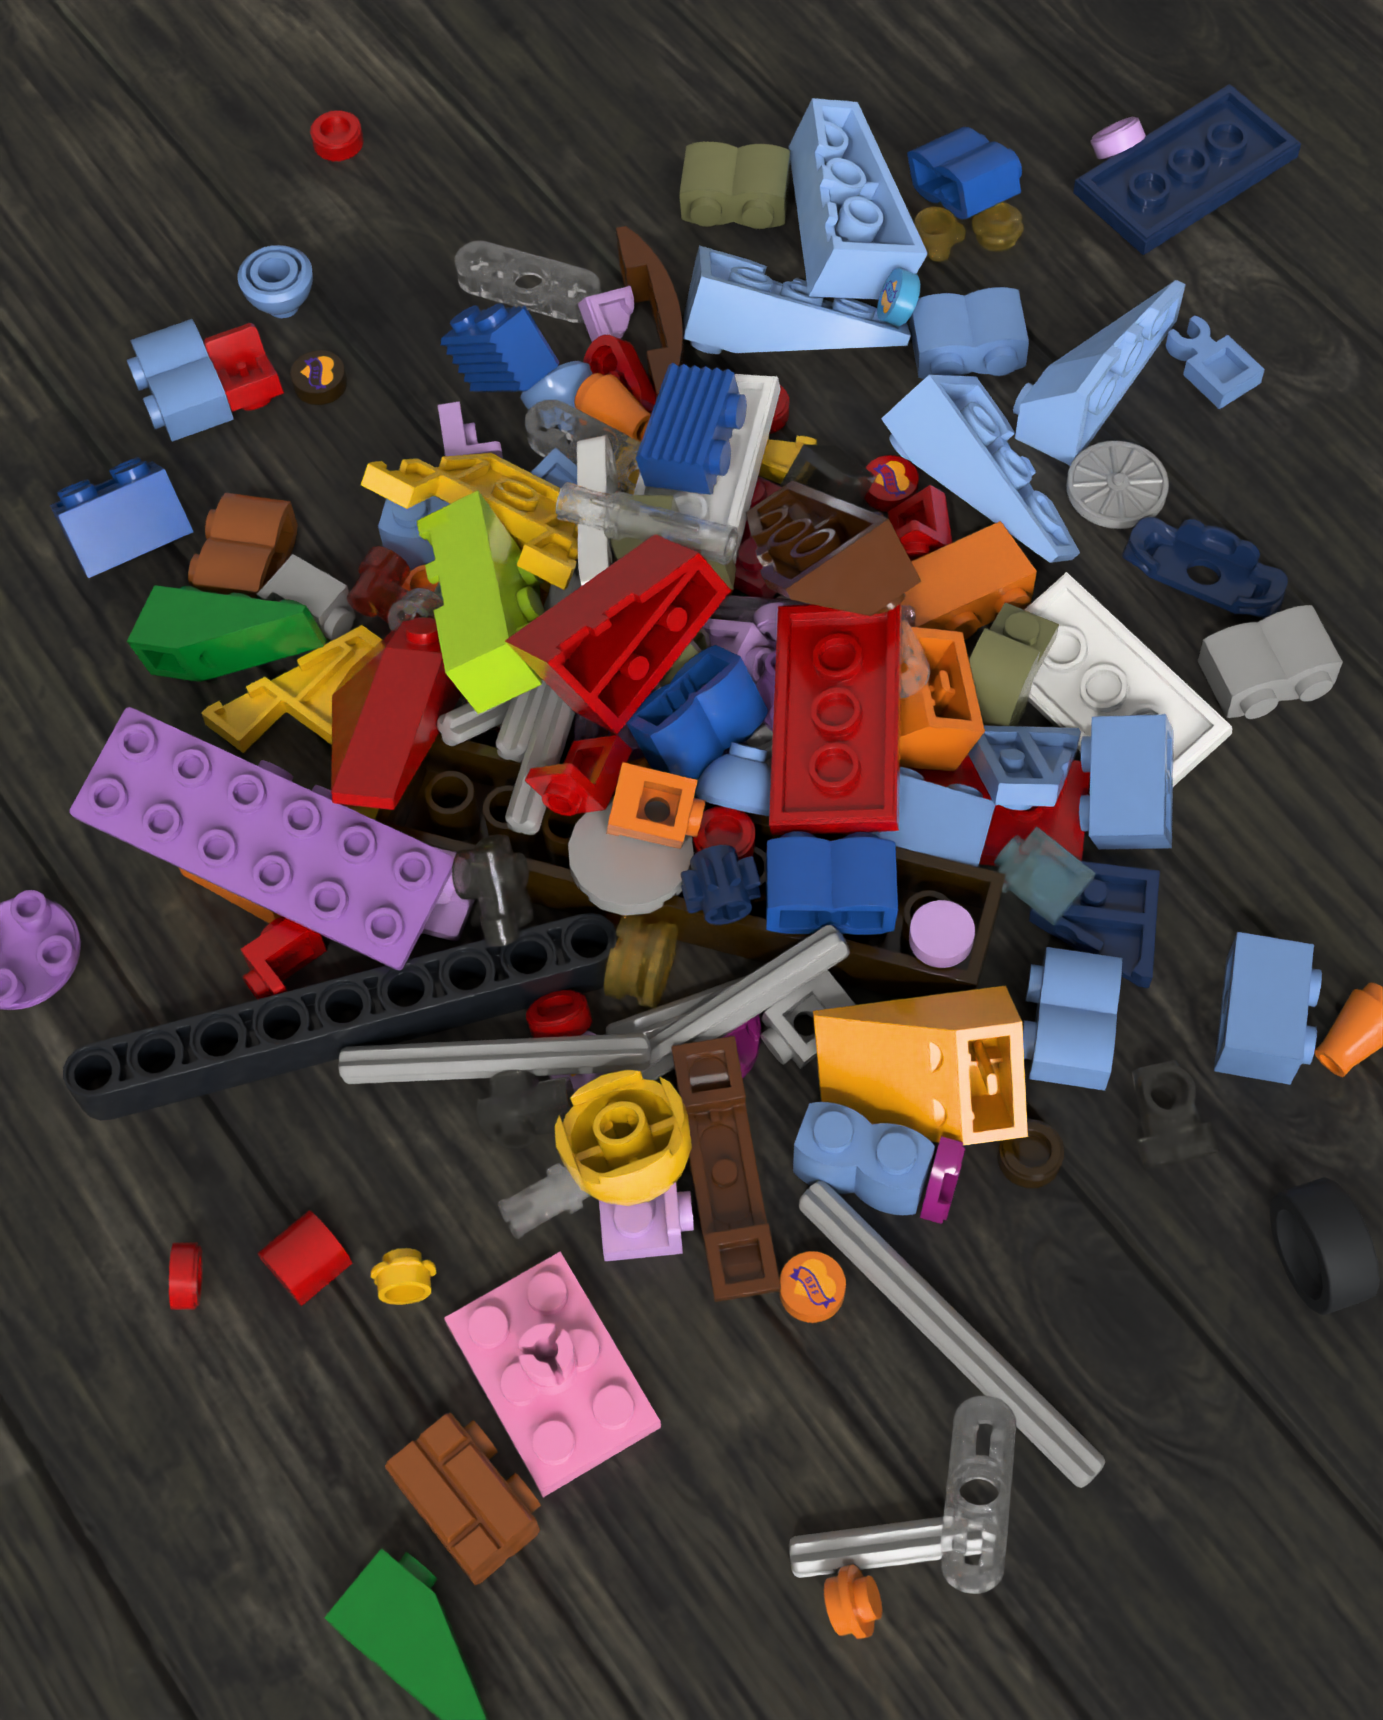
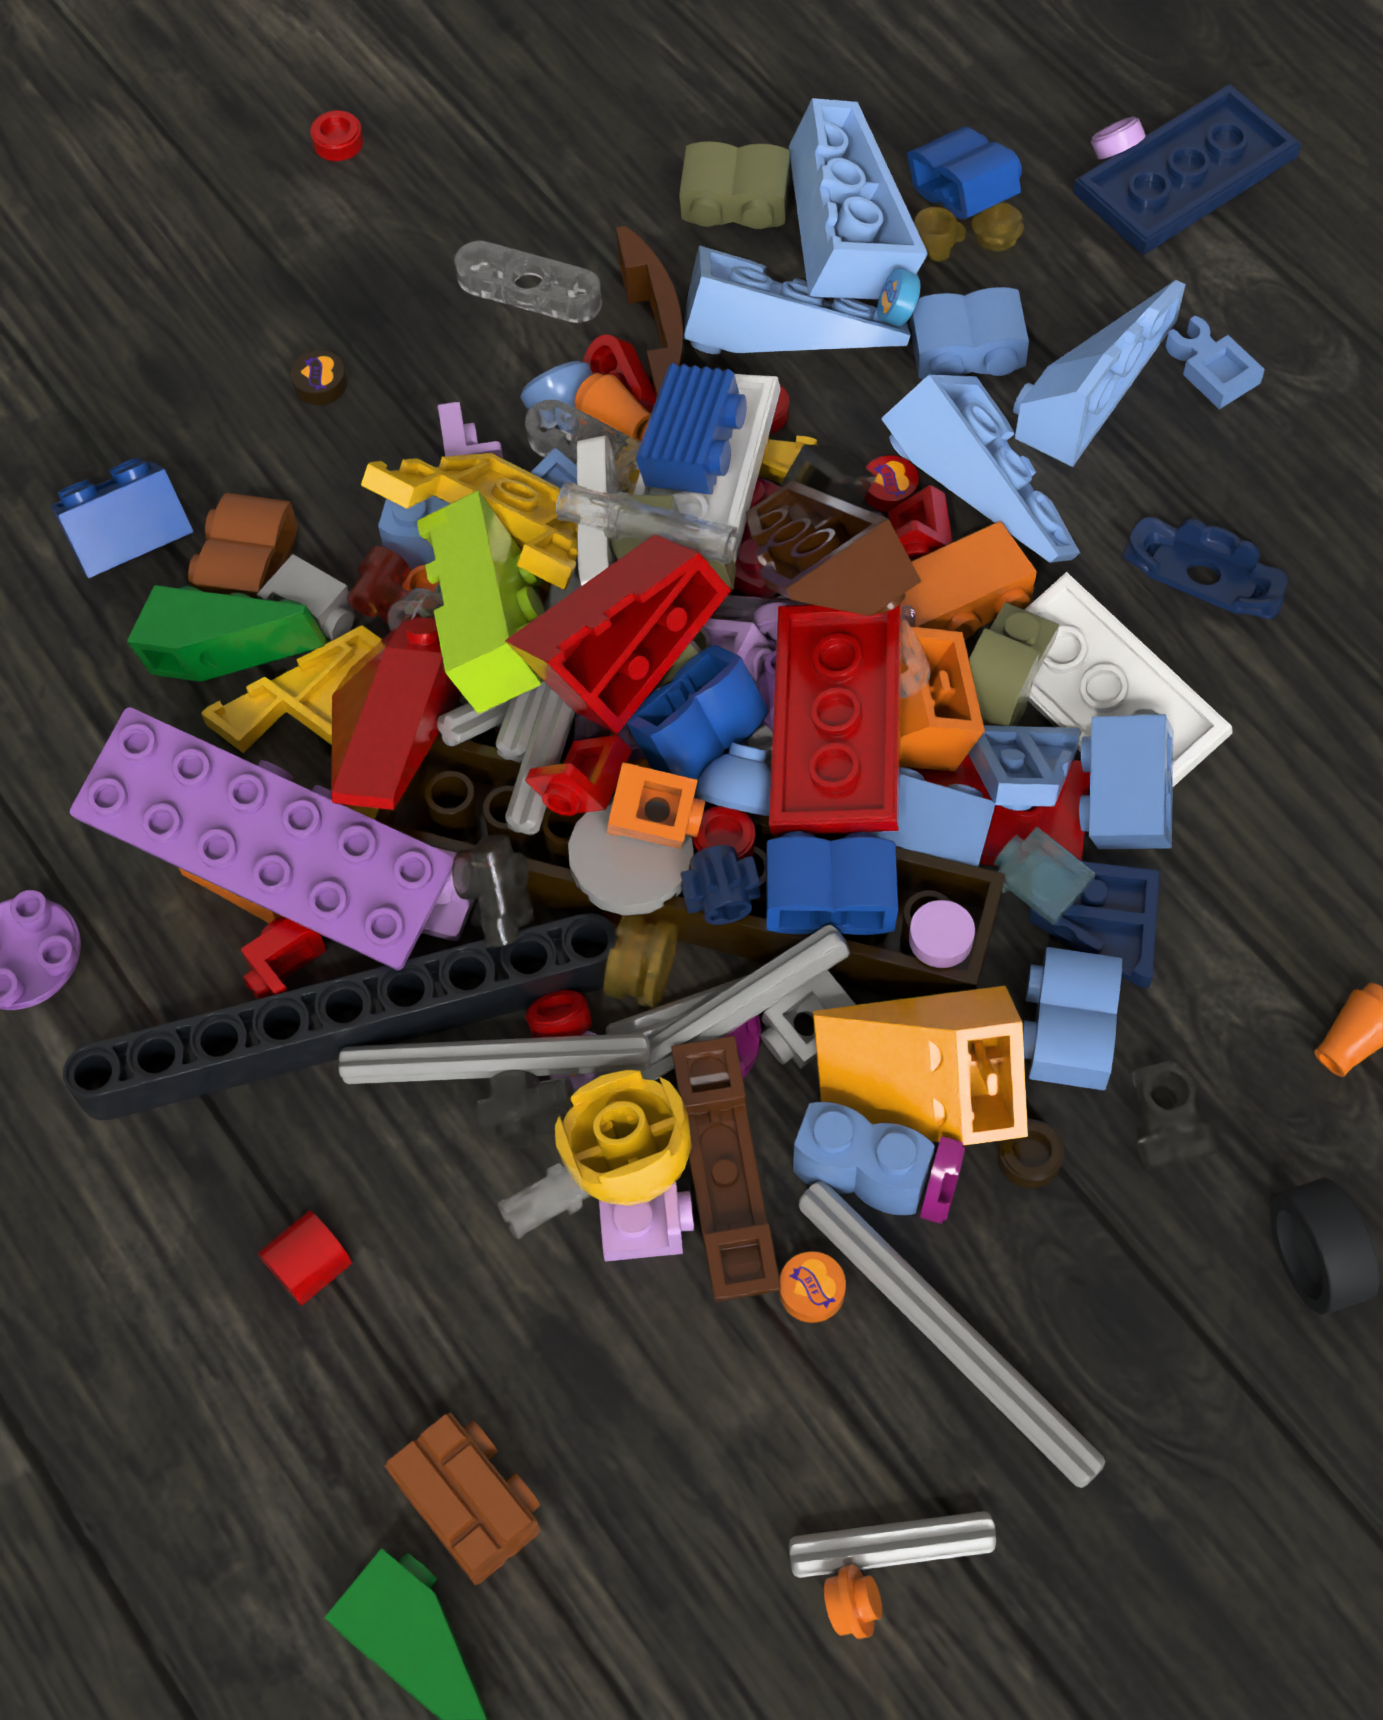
(181, 381): medium blue brick -> none
(185, 1275): red tile -> none
(243, 367): red bracket -> none
(276, 279): medium blue brick -> none
(403, 1277): yellow plate -> none
(499, 349): blue brick -> none
(552, 1373): bright pink plate -> none
(607, 312): lavender tile -> none
(990, 1518): clear beam -> none
(1117, 484): light grey wheel -> none
(1266, 1008): medium blue brick -> none
(1270, 662): light grey brick -> none

